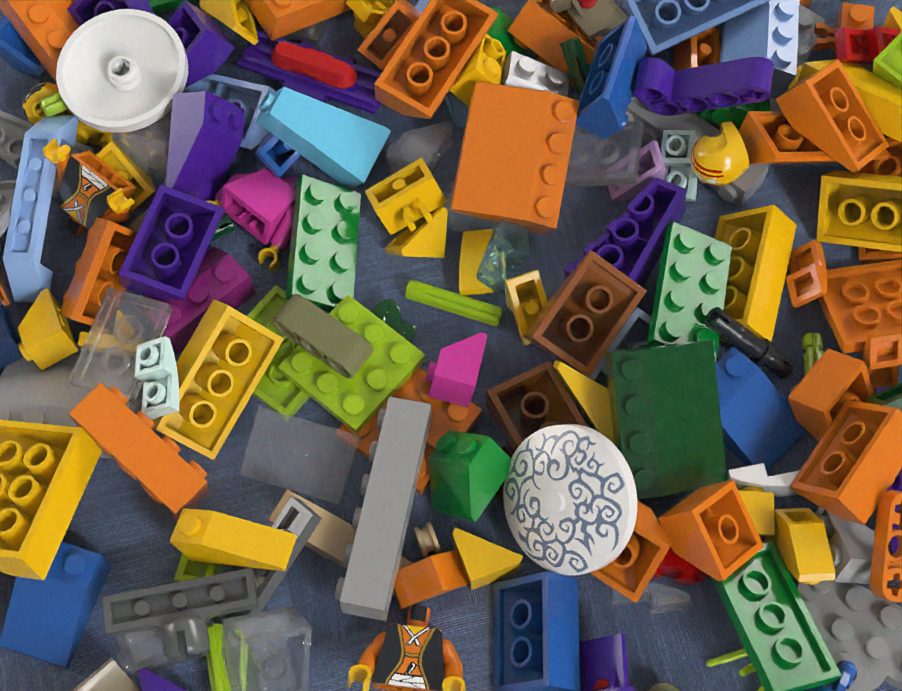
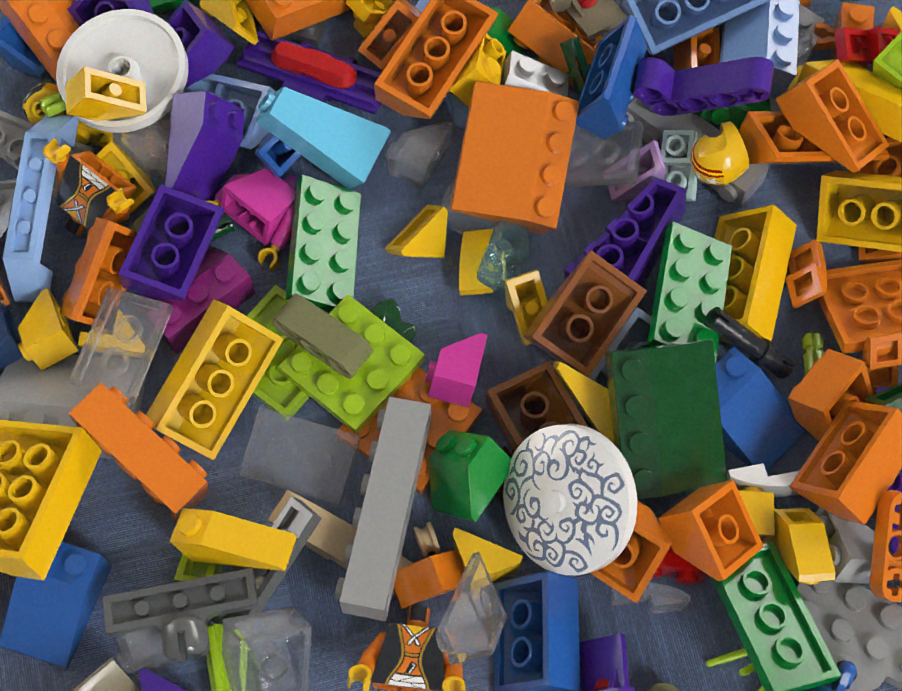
(104, 95): none -> yellow slope
(158, 371): light aqua slope -> none
(406, 197): yellow brick -> none
(453, 302): lime axle -> none
(472, 617): none -> clear slope

